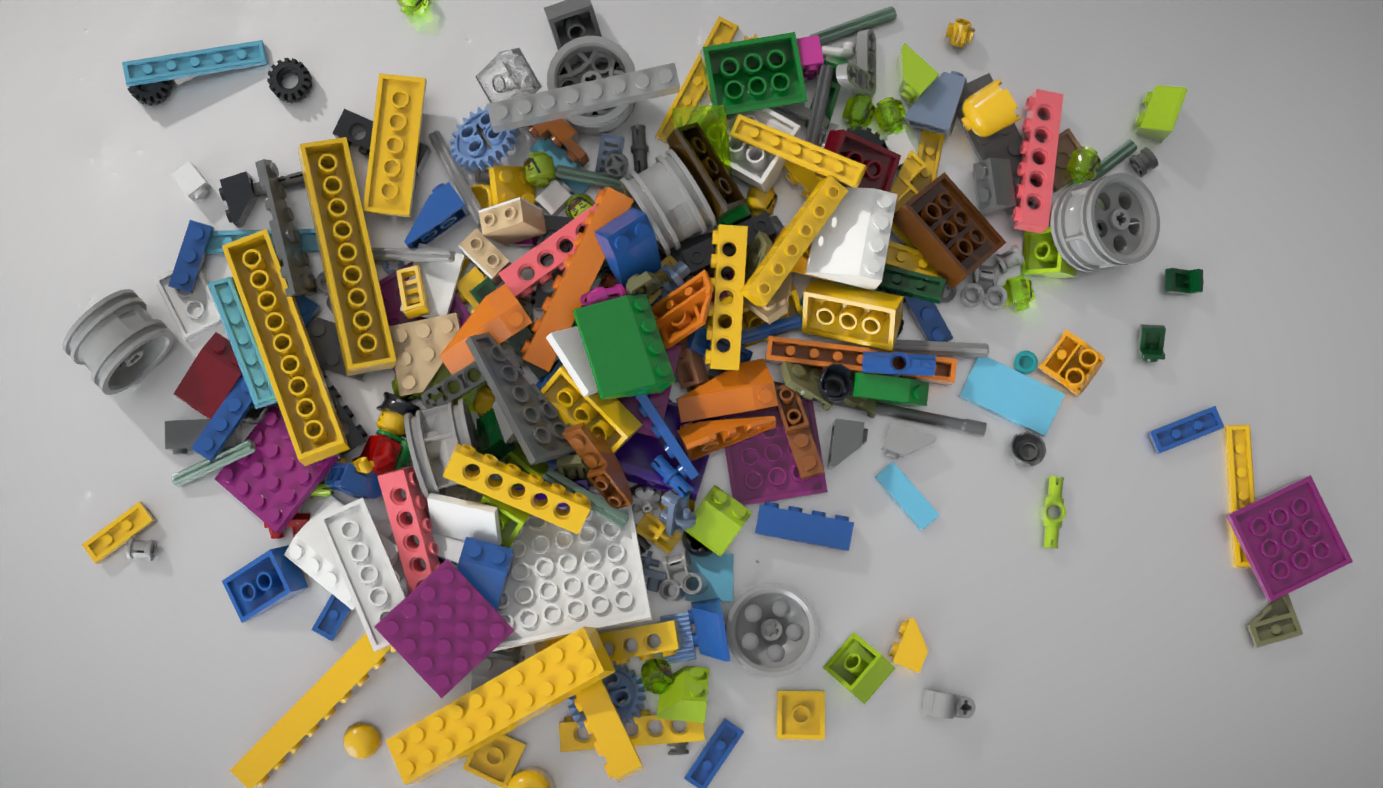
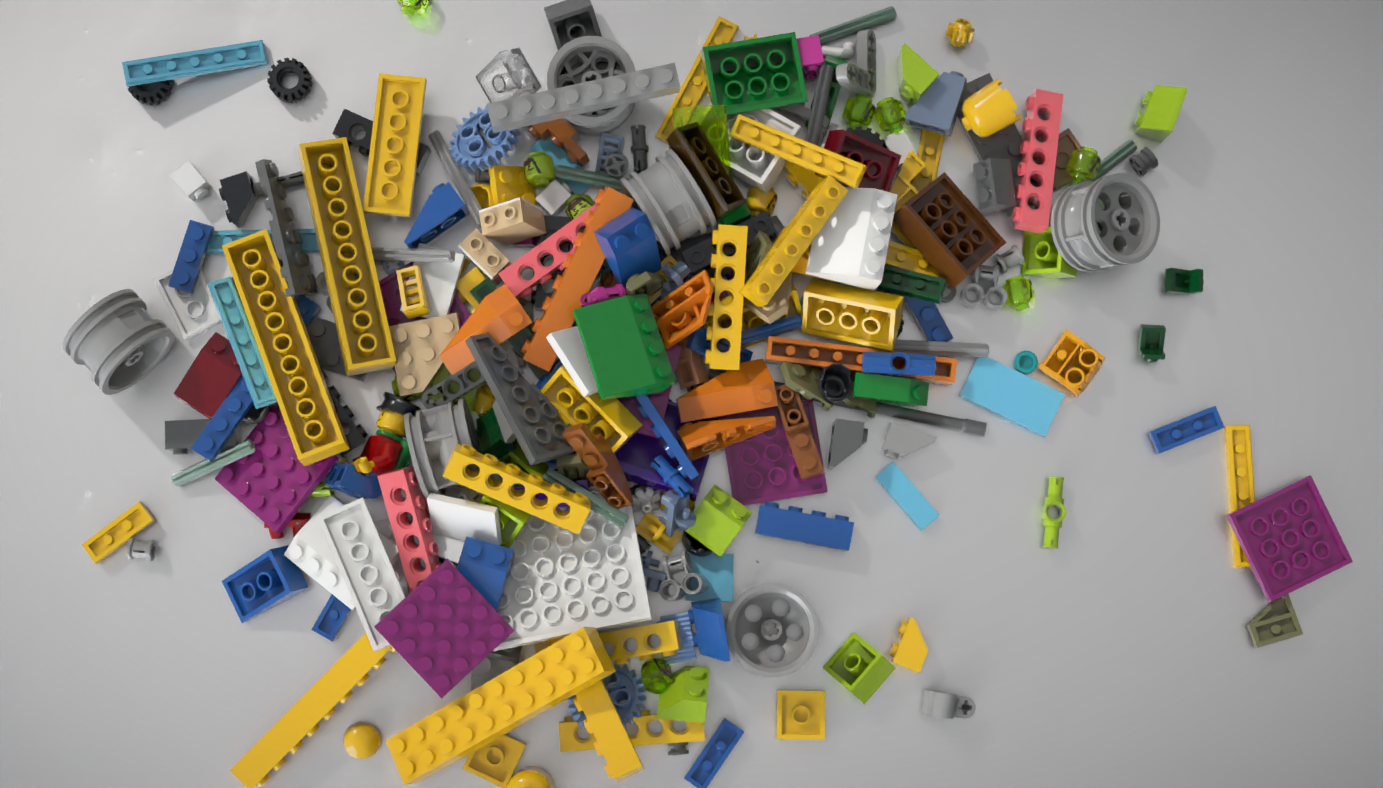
(1027, 449): dark grey hair -> none

